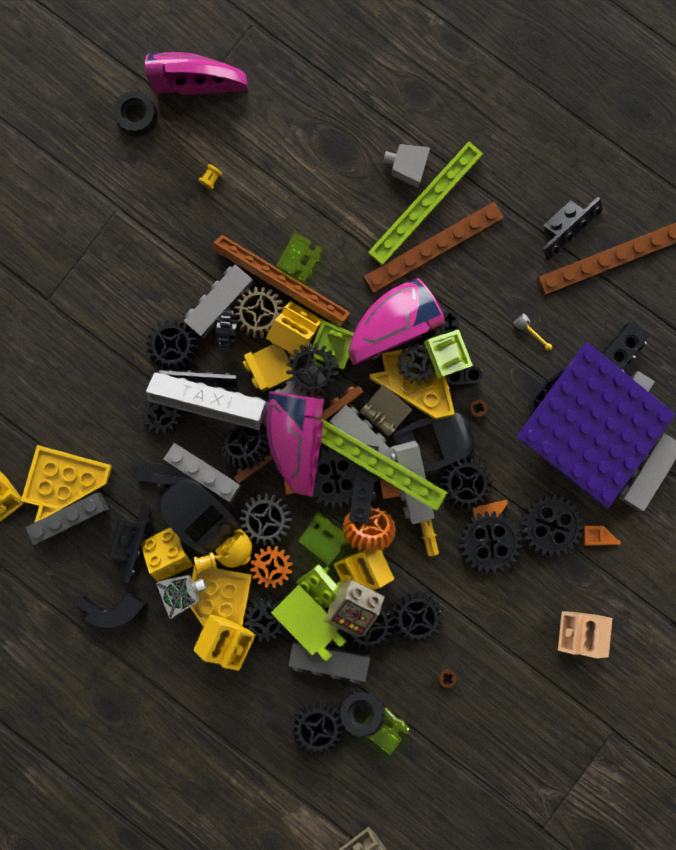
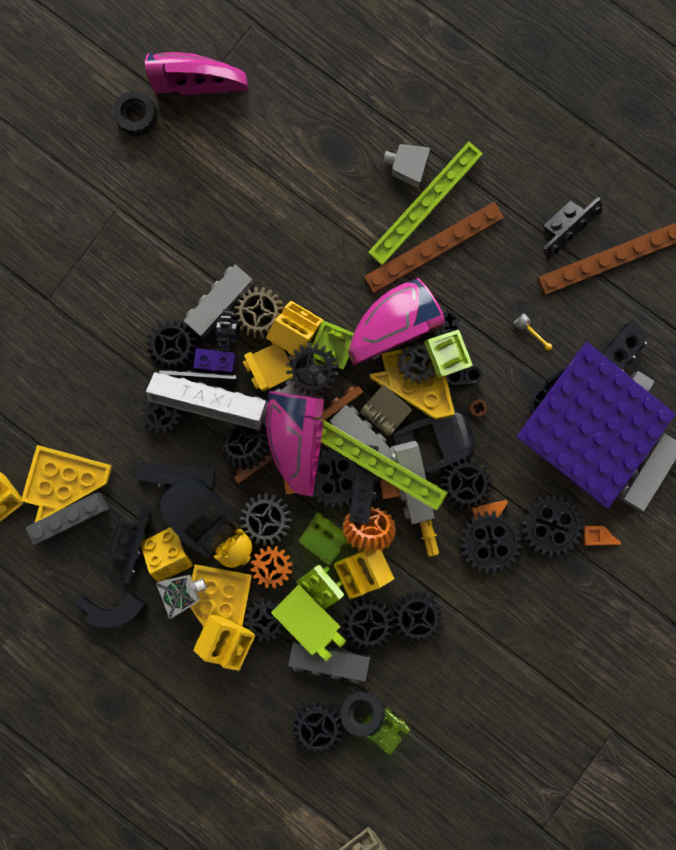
(202, 472): light grey brick -> none
(205, 563): yellow bush -> none
(210, 171): yellow bush -> none
(215, 361): none -> dark purple brick
(280, 280): dark orange plate -> none
(294, 254): clear neon green plate -> none
(354, 608): dark tan piece -> none
(441, 678): reddish brown bush -> none
(585, 634): light nougat piece -> none

